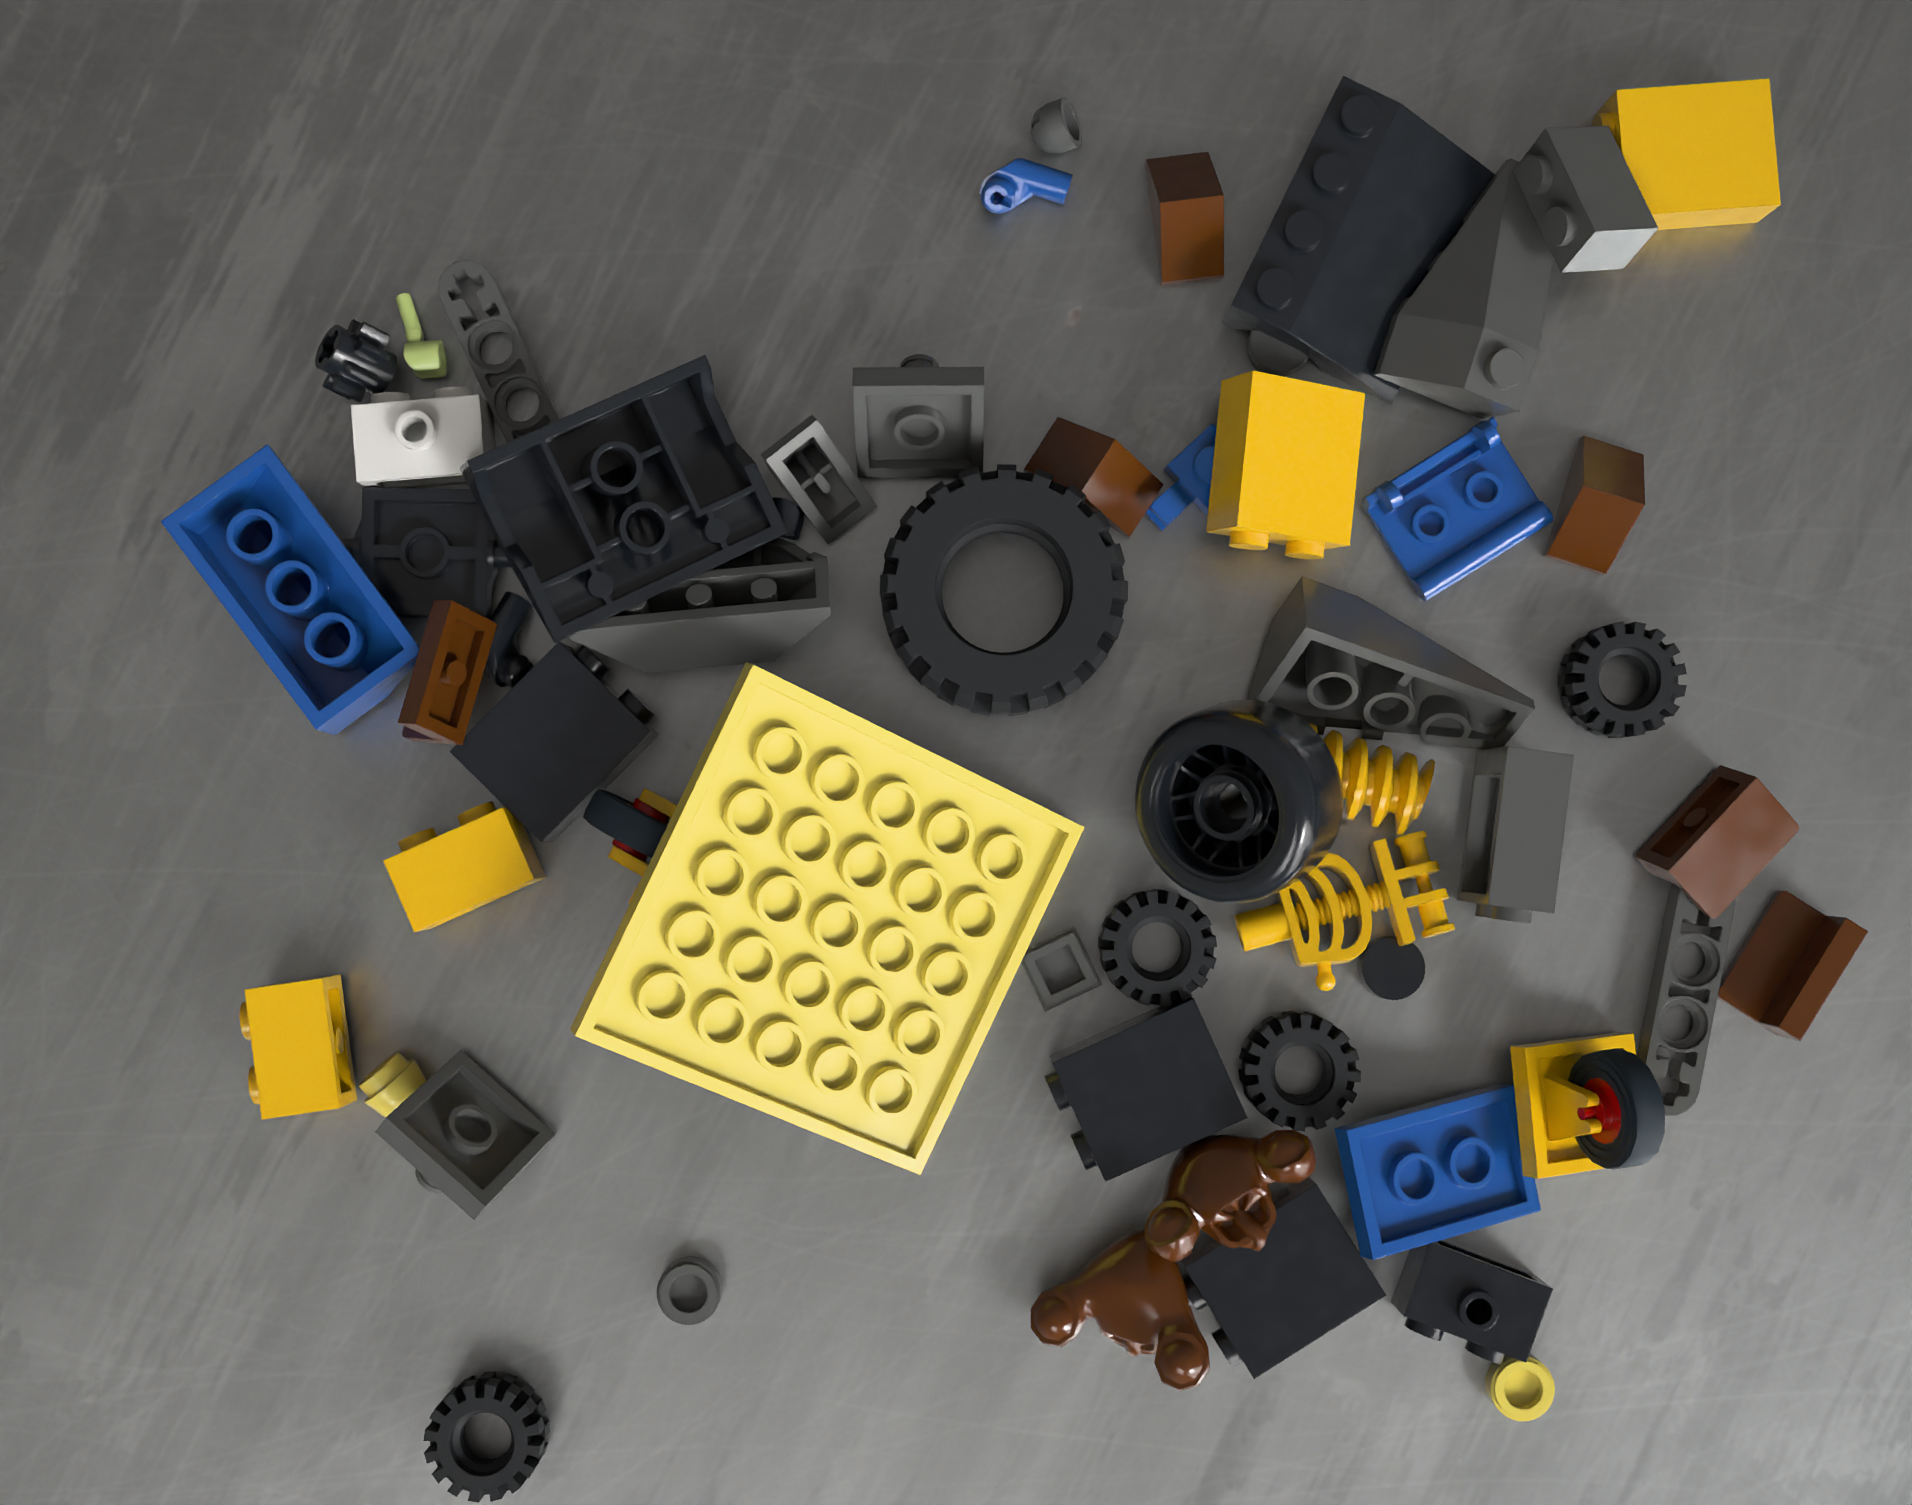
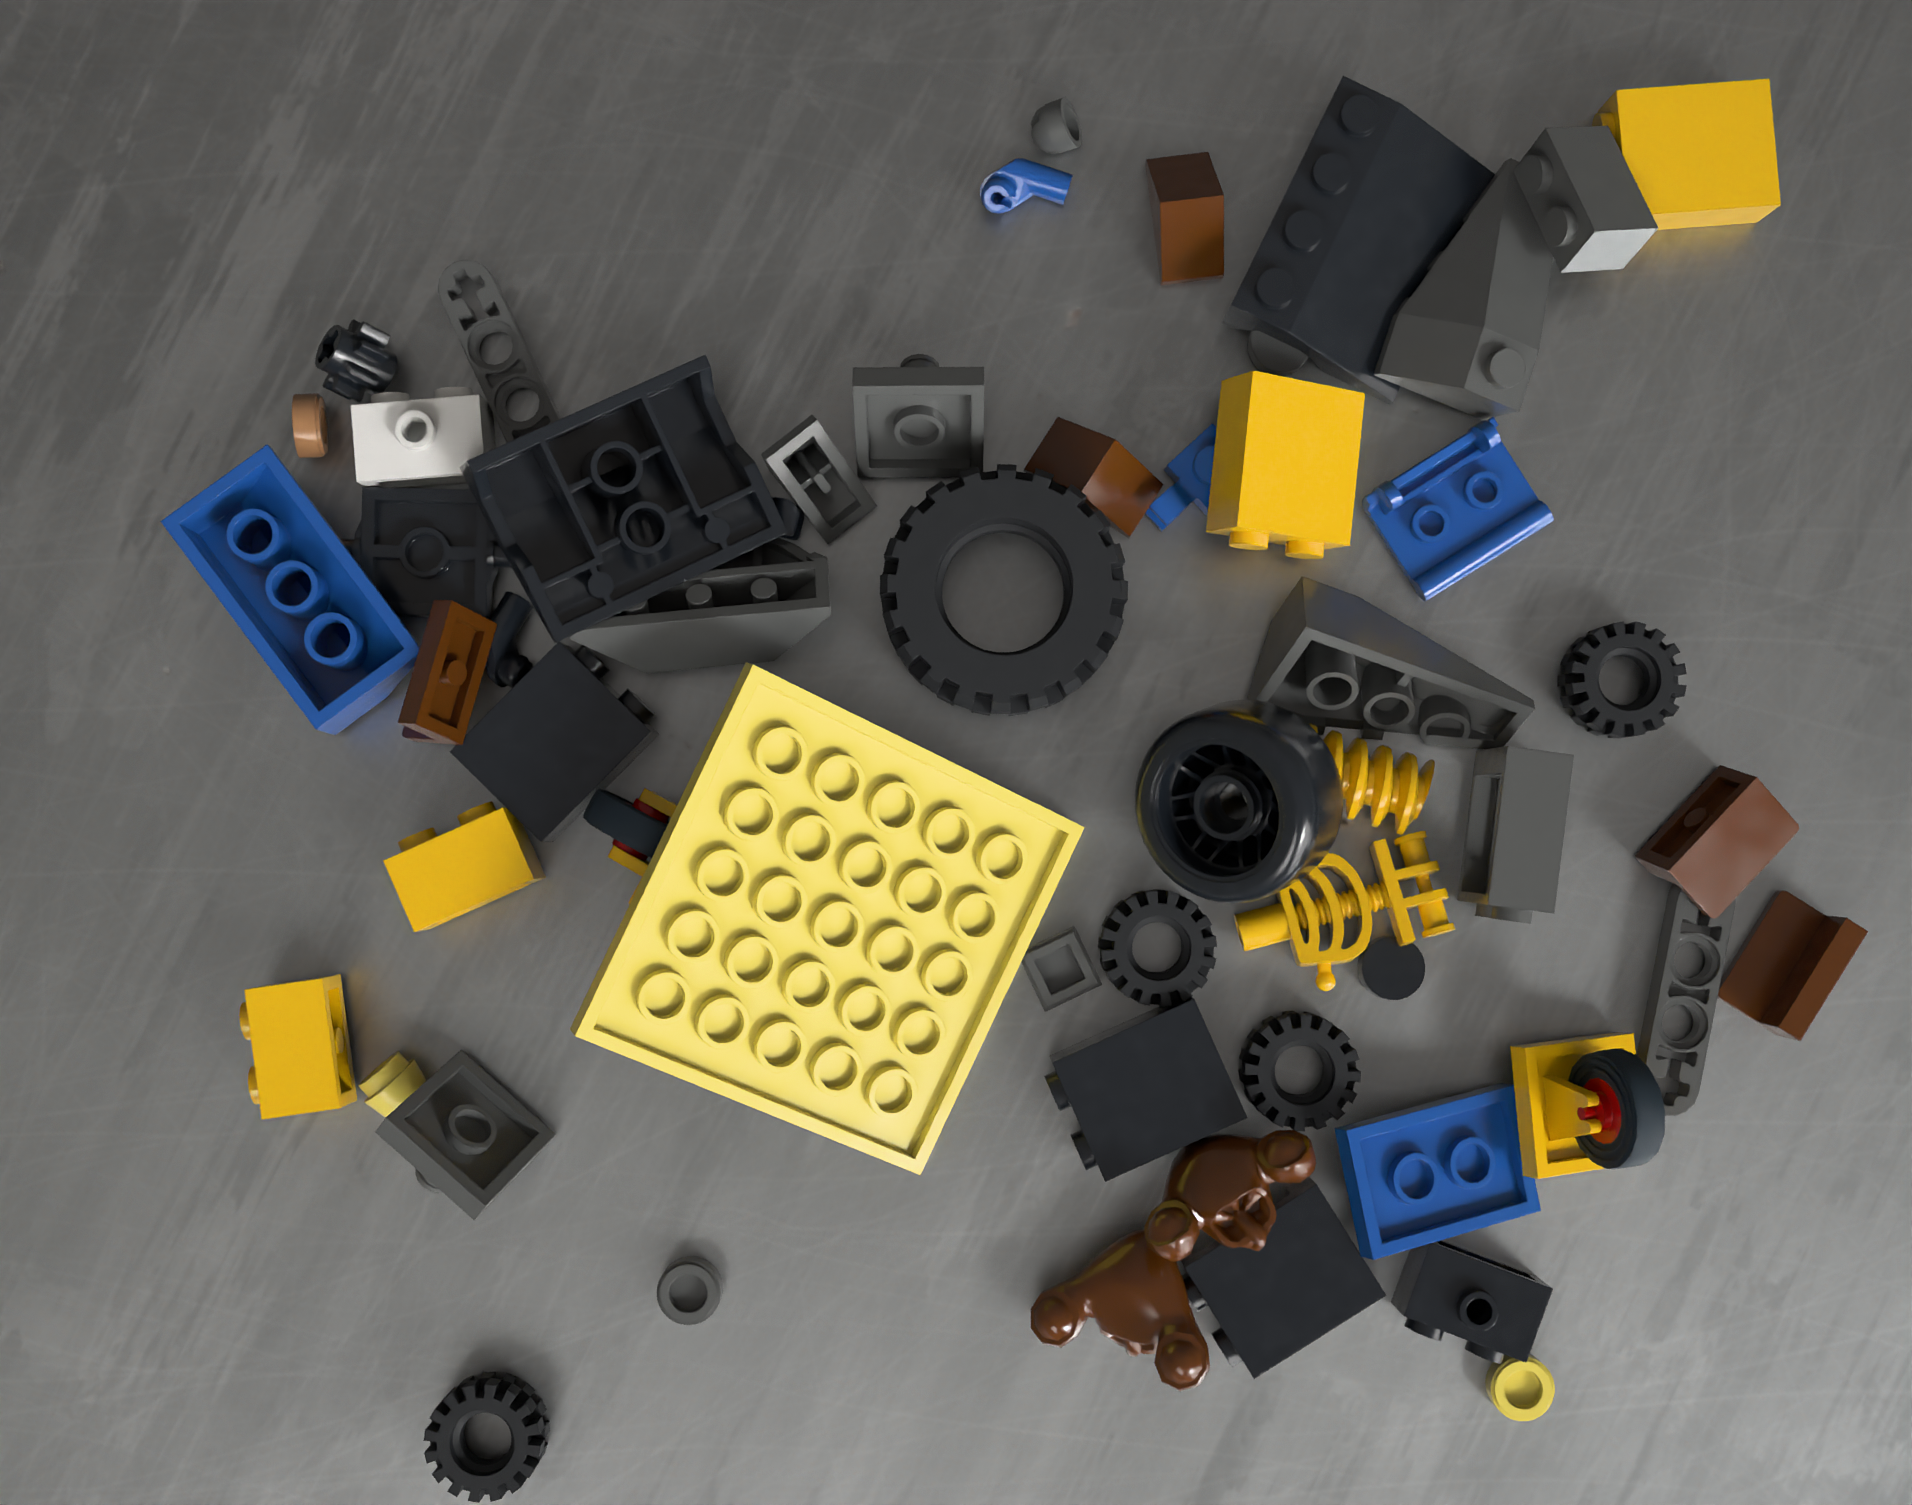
(310, 425): none -> medium nougat tile
(425, 358): yellowish green hand -> none
(1597, 506): reddish brown slope -> none

